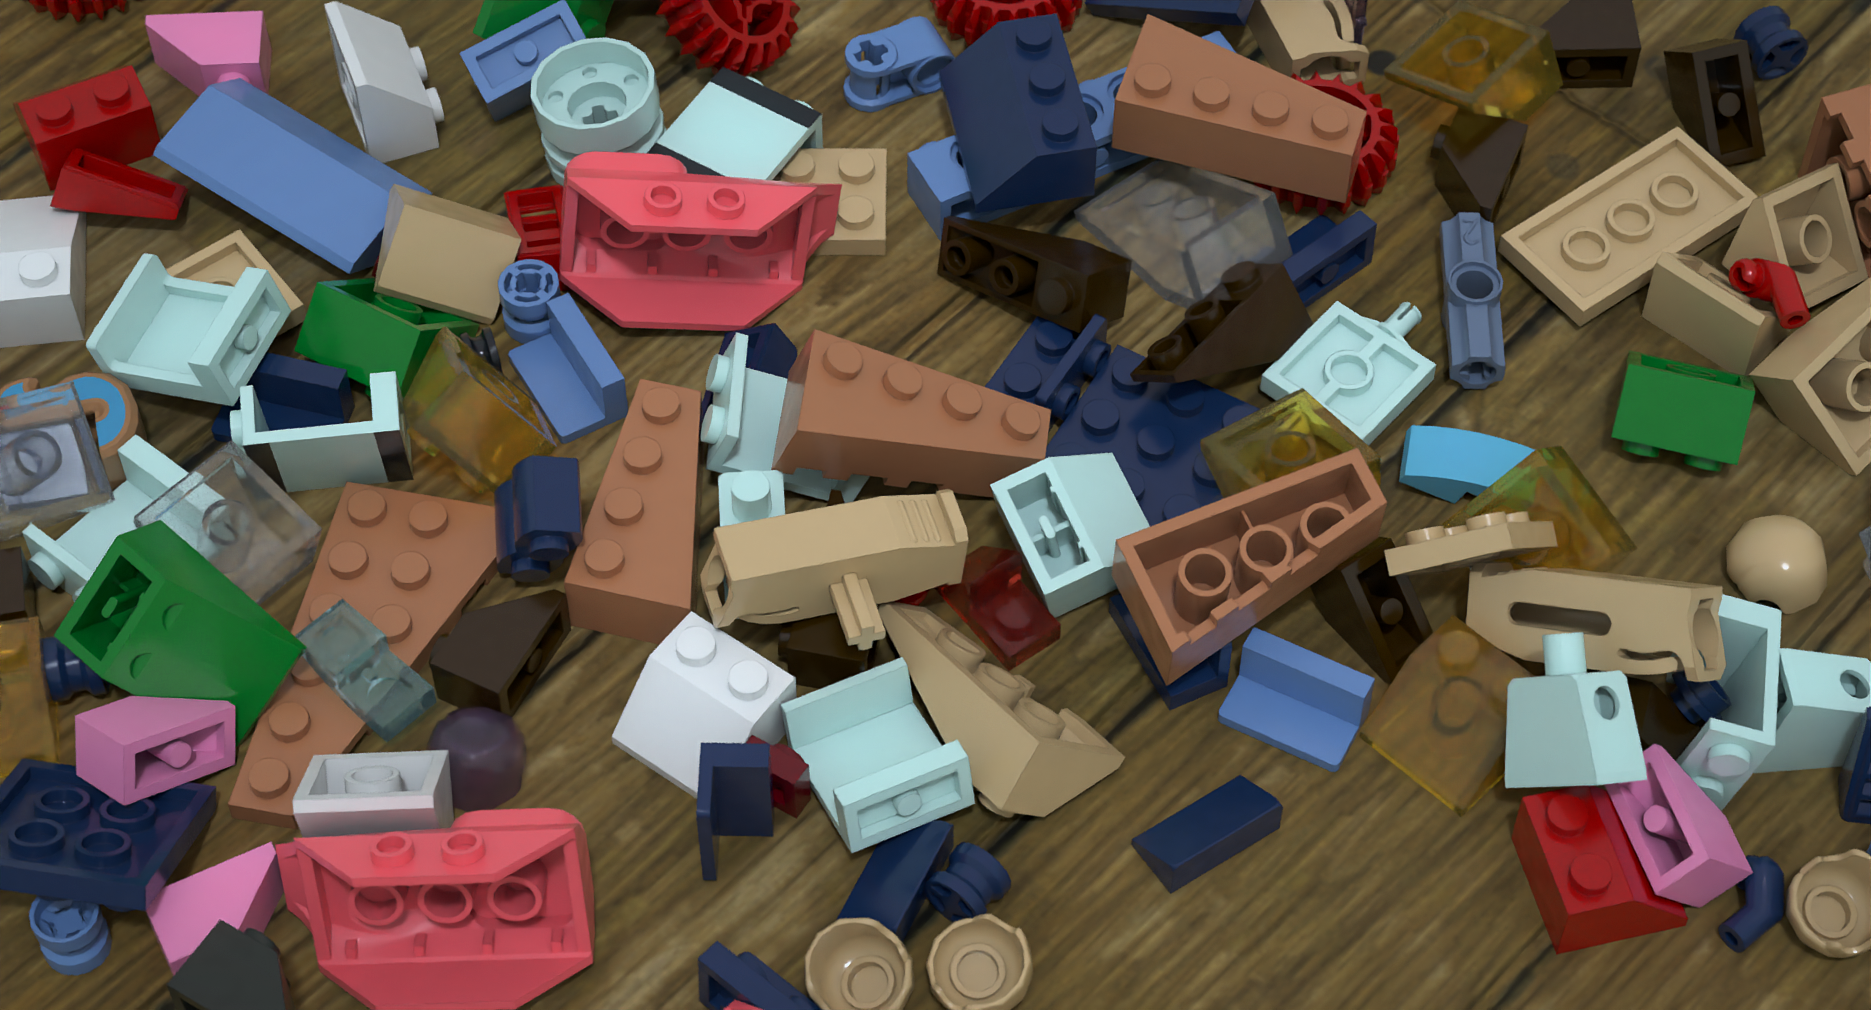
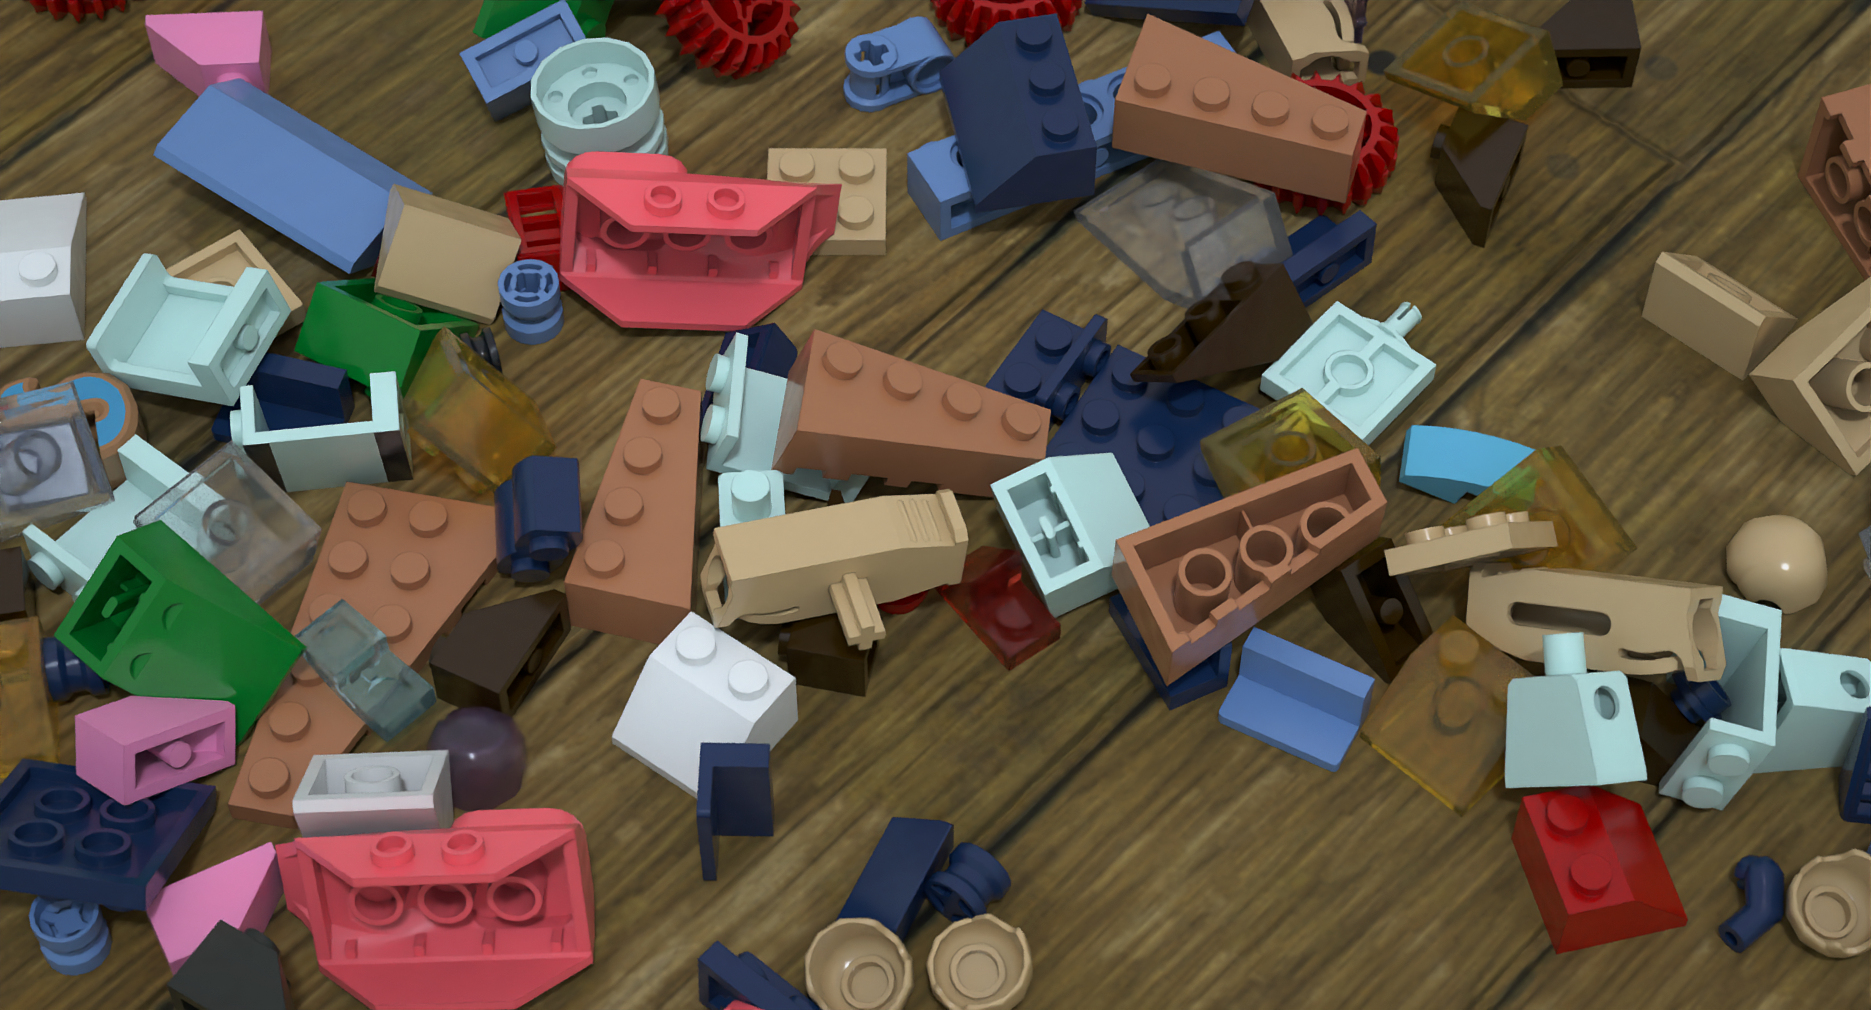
(97, 114): red slope -> none
(110, 187): red slope -> none
(383, 84): white slope -> none
(571, 374): medium blue panel -> none
(740, 129): light aqua panel -> none
(789, 778): dark red plate -> none
(876, 756): light aqua panel -> none
(1016, 748): tan wedge -> none
(1036, 271): dark brown slope -> none
(1208, 832): dark blue slope -> none
(1471, 301): sand blue piece -> none
(1612, 229): tan plate -> none
(1678, 833): bright pink slope -> none
(1682, 410): green slope -> none
(1717, 98): dark brown slope -> none
(1771, 42): dark blue wheel -> none
(1772, 284): red arm -> none
(1808, 230): tan slope -> none

